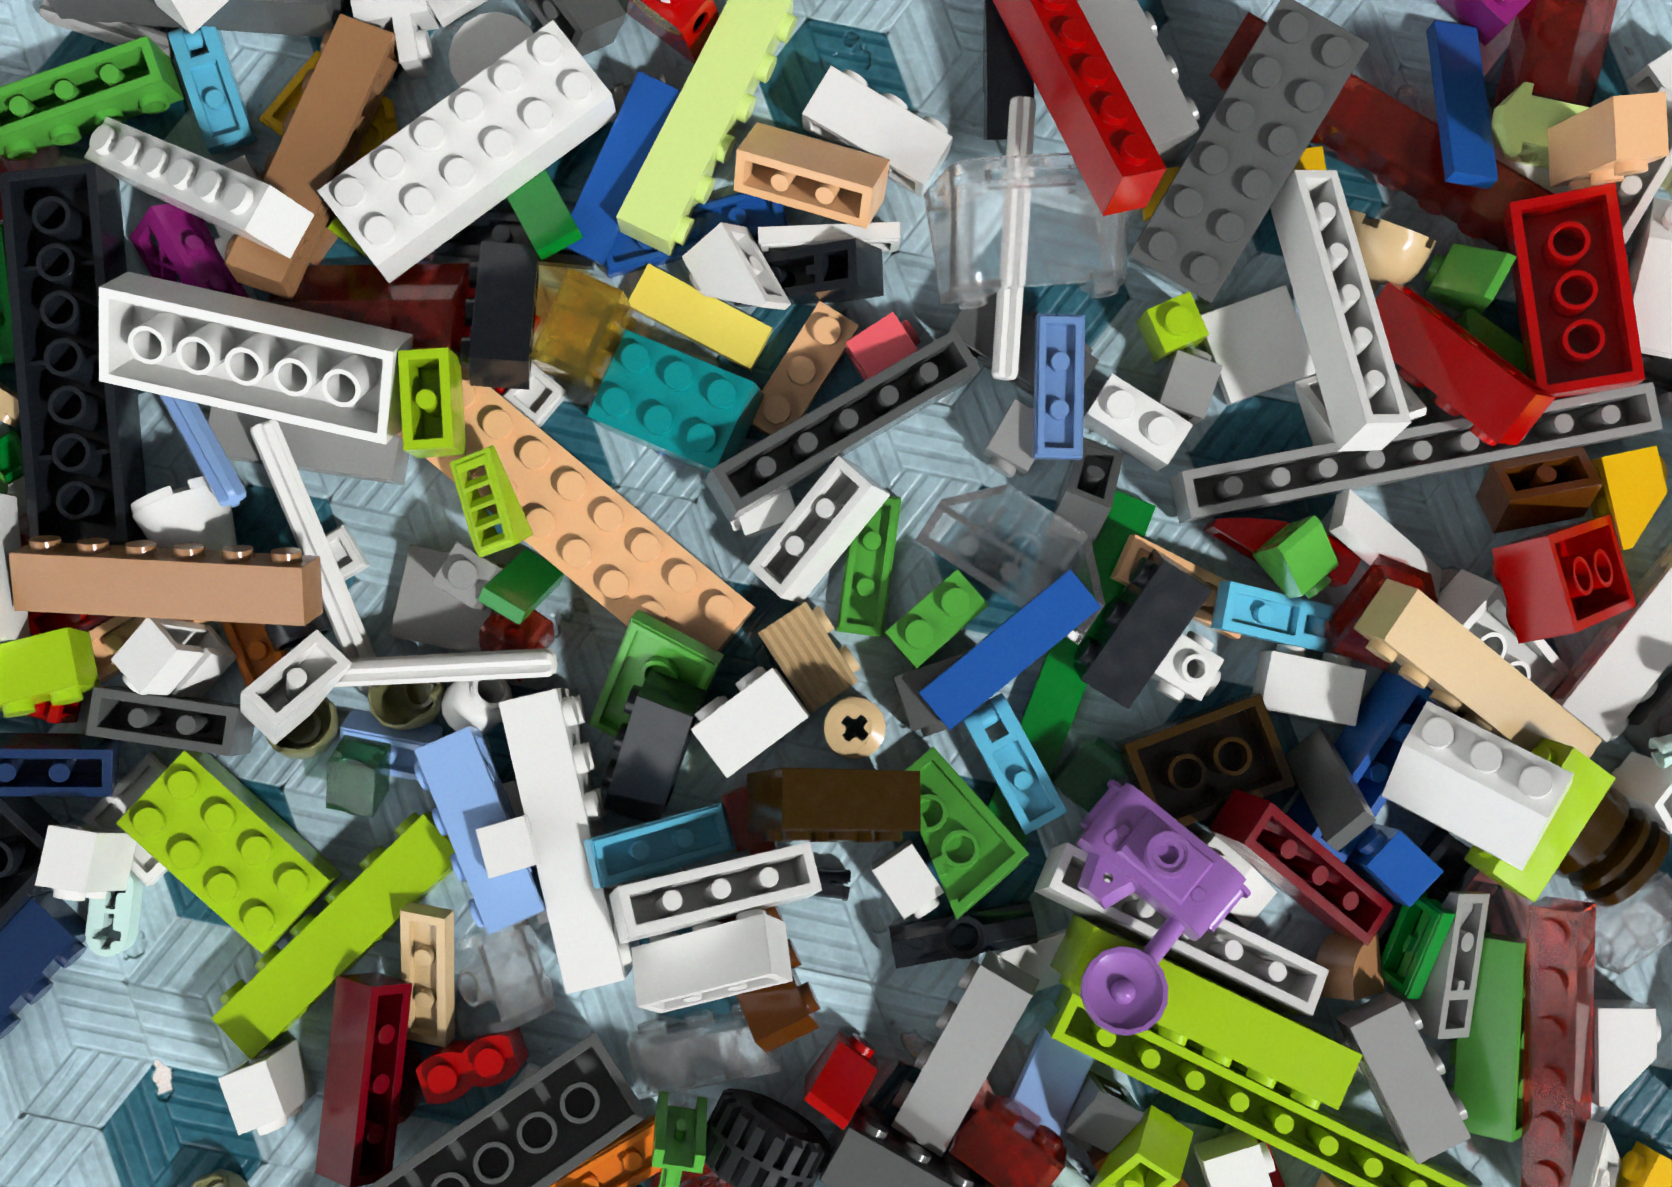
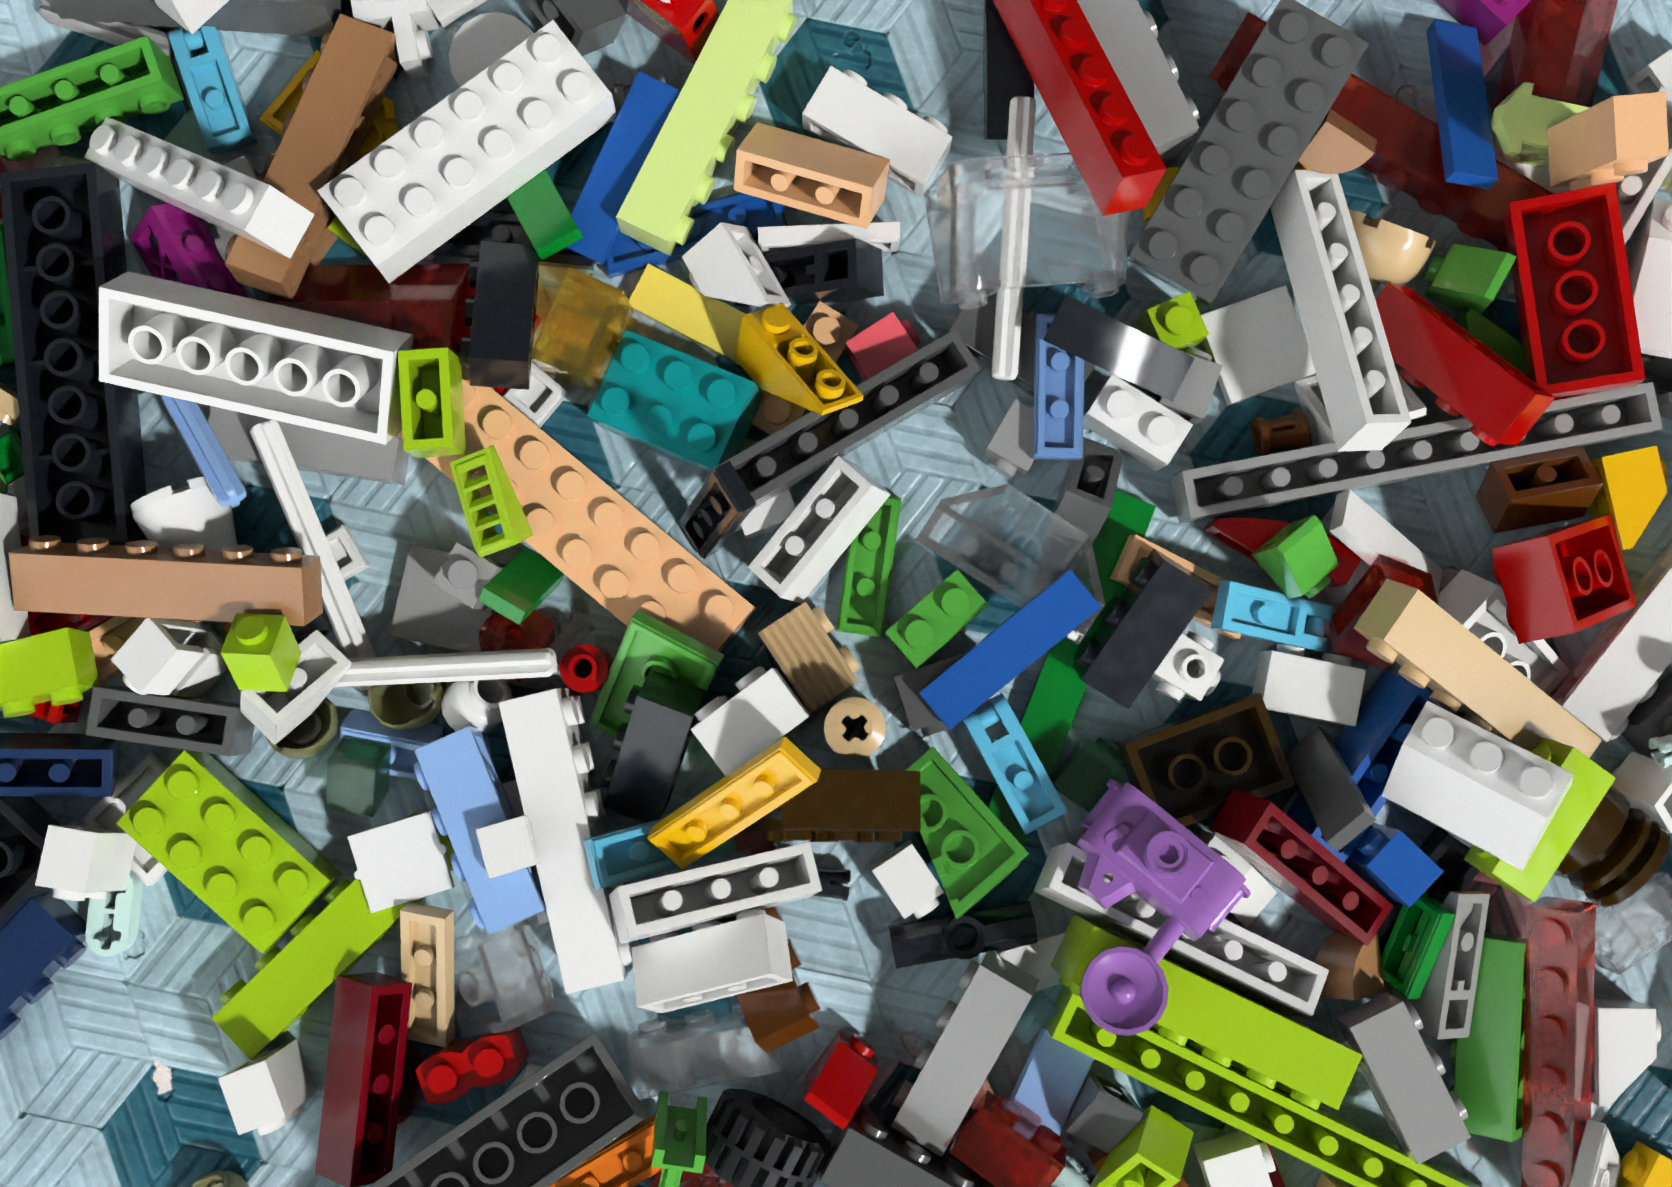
(261, 652): none -> lime brick
(401, 861): none -> white piece
(601, 665): none -> red brick
(717, 510): none -> black tile
(734, 802): none -> yellow tile
(791, 362): none -> yellow slope
(1118, 348): none -> slope
(1280, 432): none -> reddish brown bush
(1337, 146): none -> medium nougat brick

